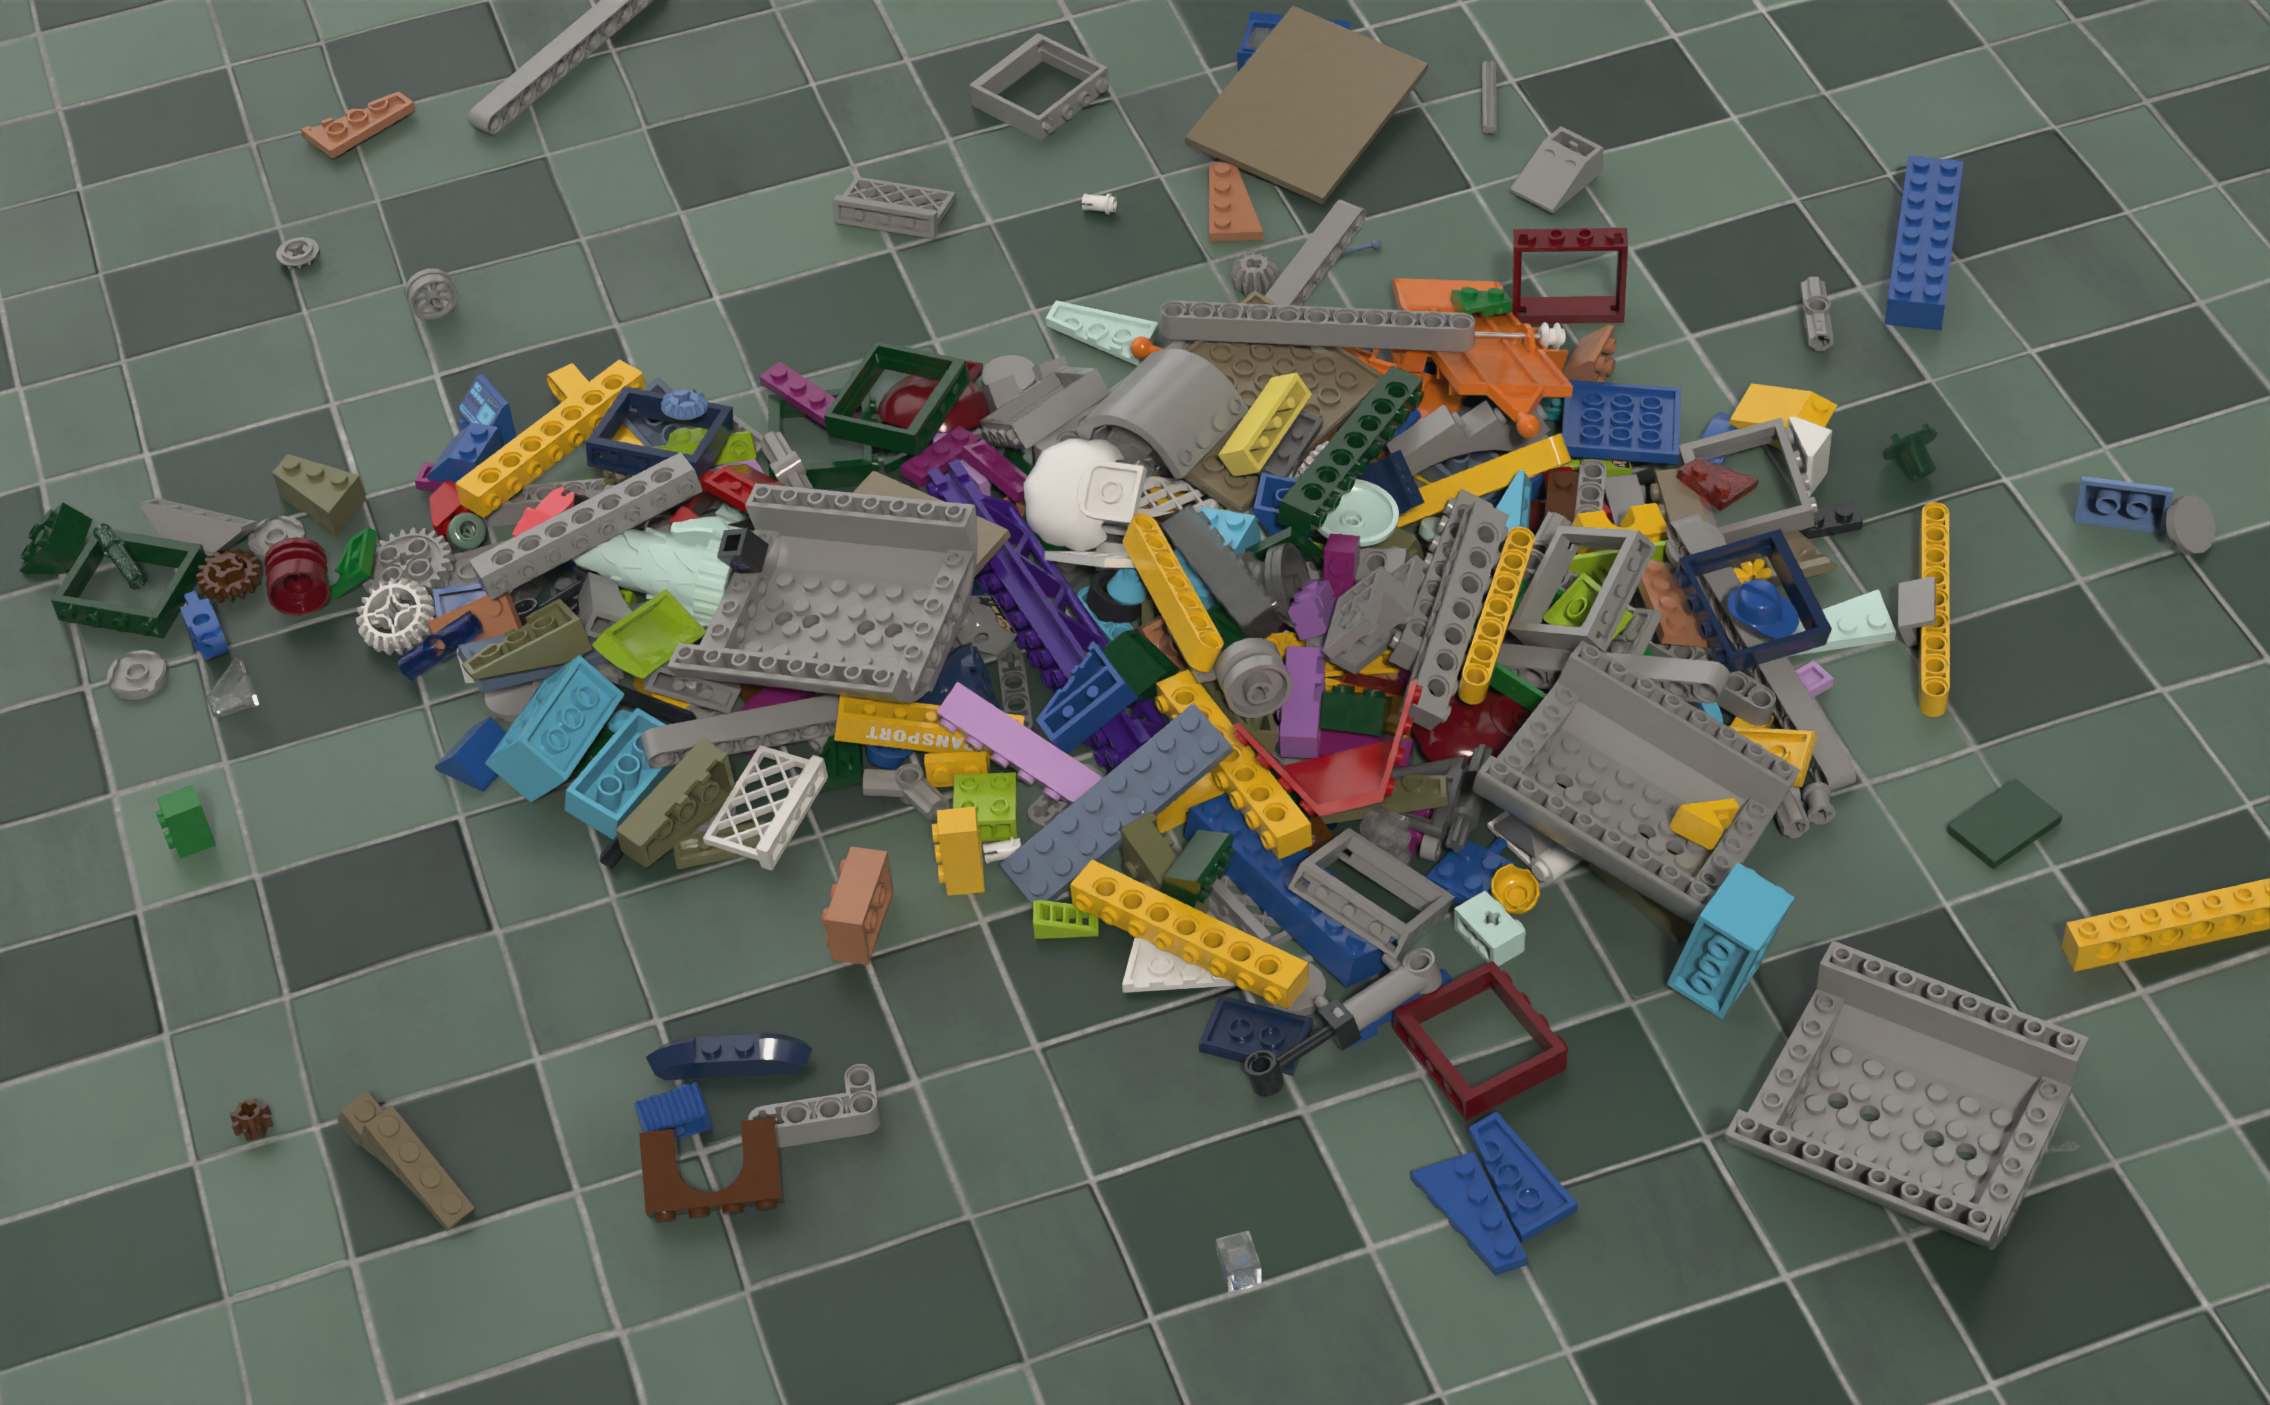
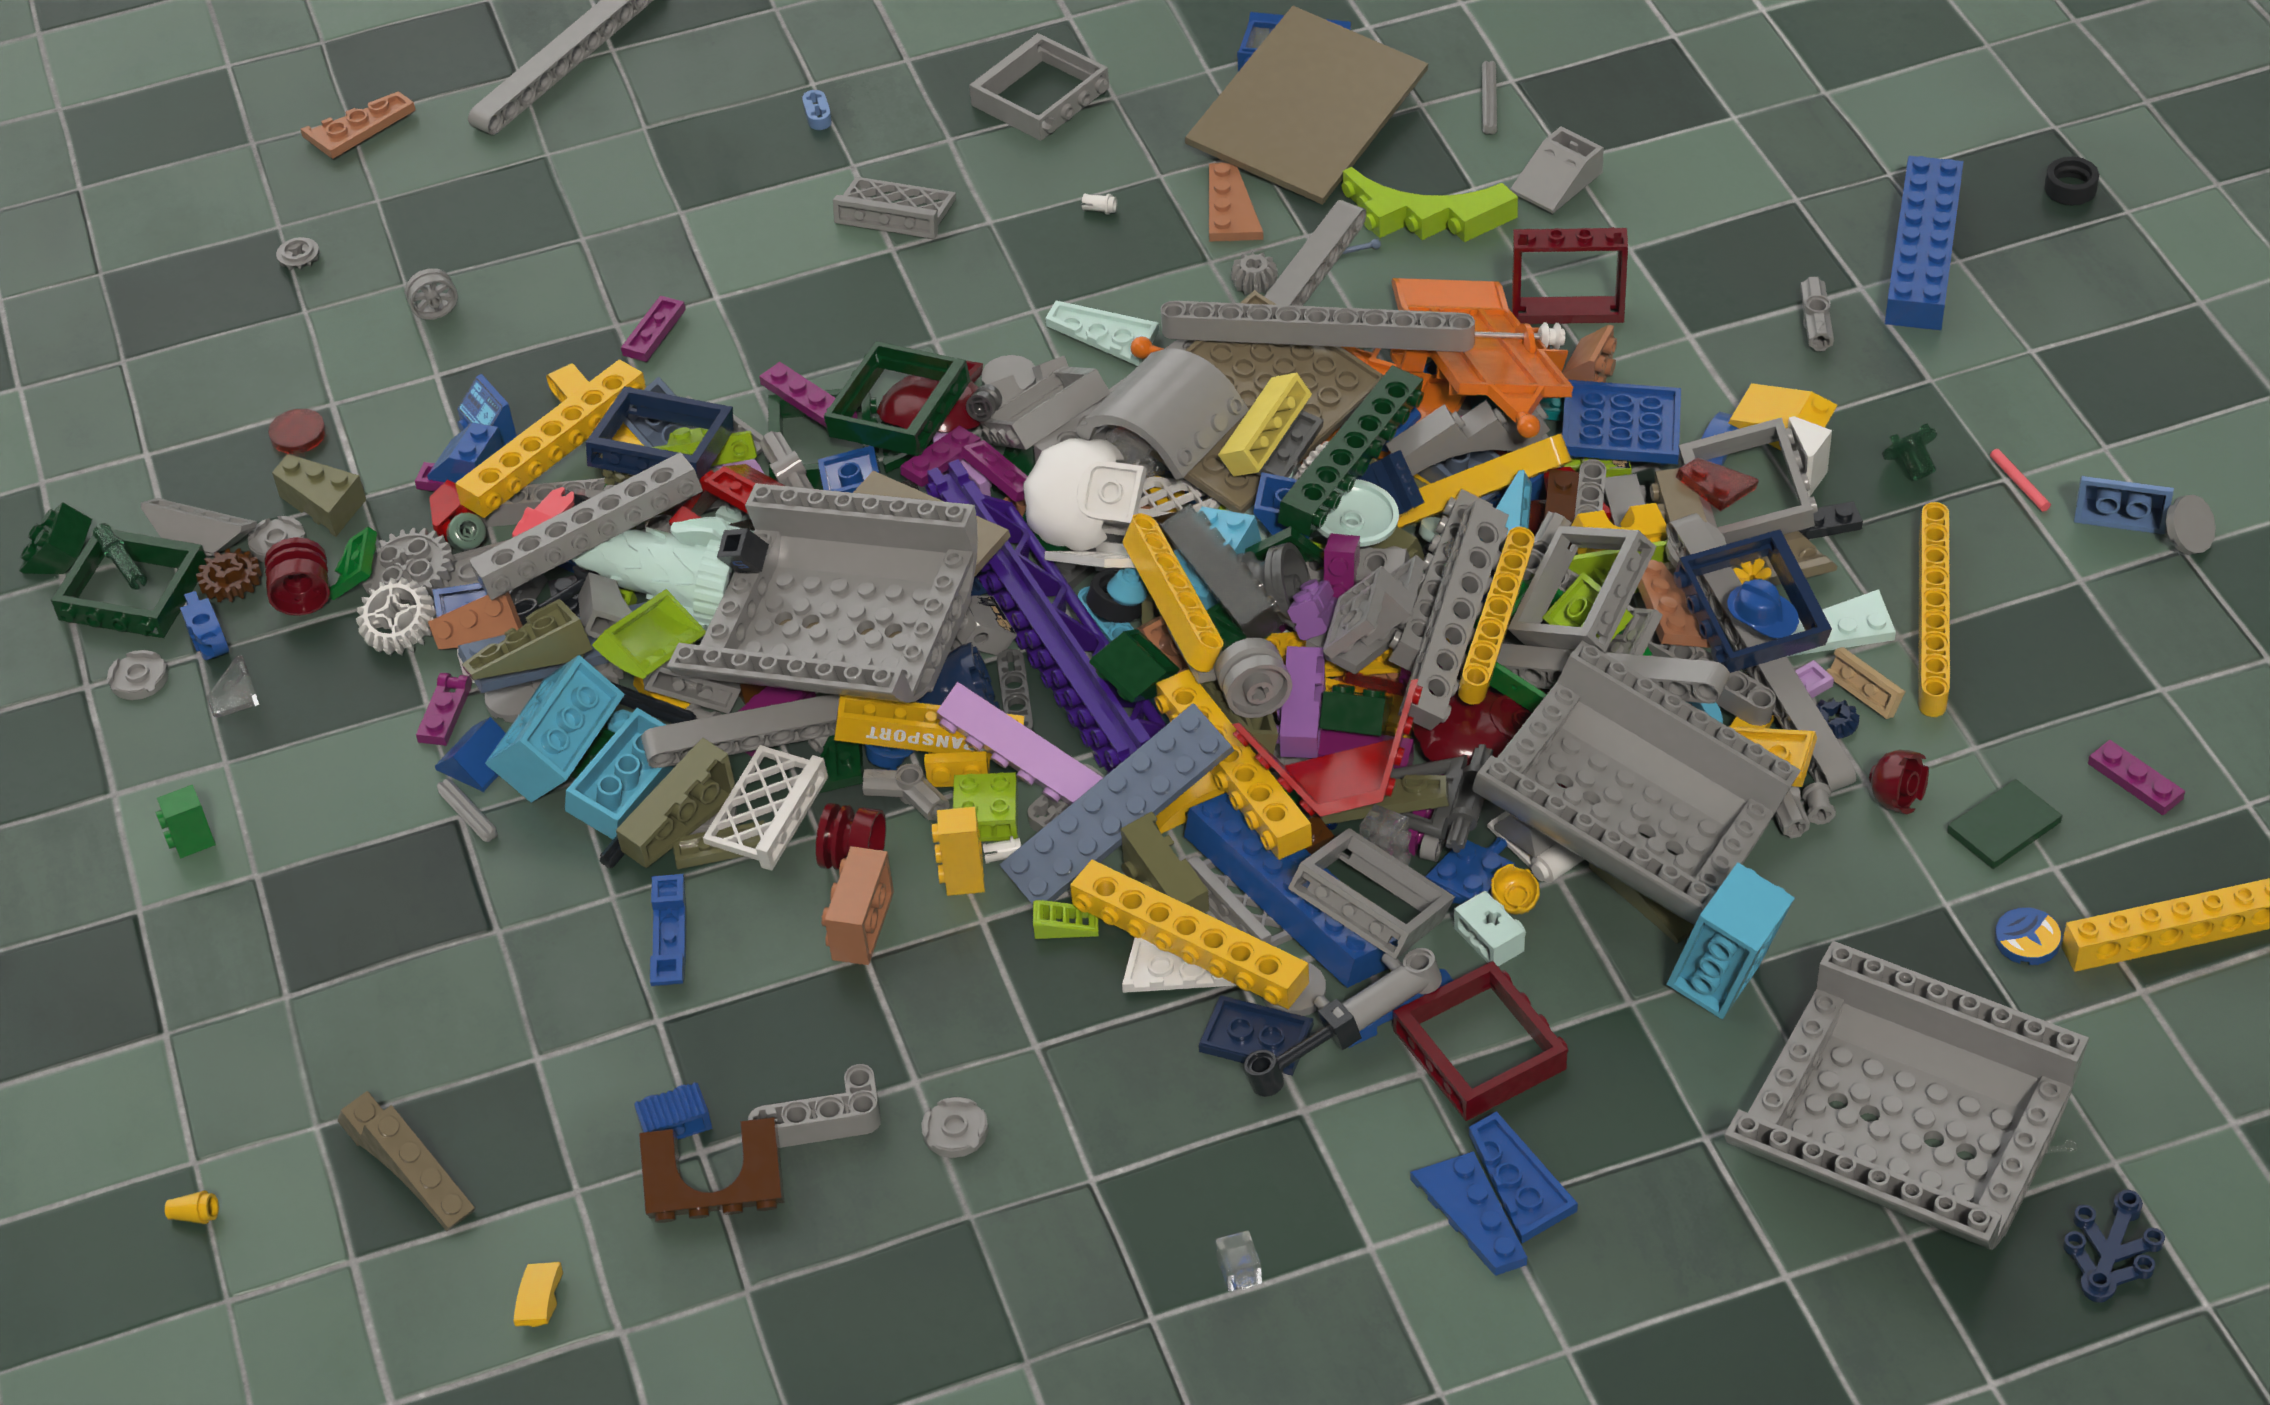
(194, 1208): none -> yellow cone
(251, 1119): reddish brown gear -> none
(297, 430): none -> clear red tile
(427, 654): clear blue piece -> none
(444, 709): none -> magenta plate
(467, 810): none -> light grey axle
(536, 1294): none -> yellow slope
(653, 328): none -> magenta plate
(669, 930): none -> blue slope
(691, 404): medium blue gear -> none
(729, 1056): dark blue brick -> none
(821, 108): none -> medium blue beam
(841, 829): none -> dark red wheel
(847, 470): none -> blue slope
(954, 1127): none -> light grey tile
(984, 402): none -> flat silver wheel
(1086, 701): blue wedge -> none
(1198, 867): slope -> none
(1427, 215): none -> lime arch
(1490, 302): green wing -> none
(1704, 821): yellow slope -> none
(1844, 724): none -> dark blue gear
(1866, 683): none -> tan hinge
(1899, 780): none -> dark red cylinder
(1916, 608): light grey panel -> none
(2020, 480): none -> coral bar
(2028, 936): none -> tile
(2068, 193): none -> black tyre
(2111, 1250): none -> dark blue plant
(2136, 777): none -> magenta plate

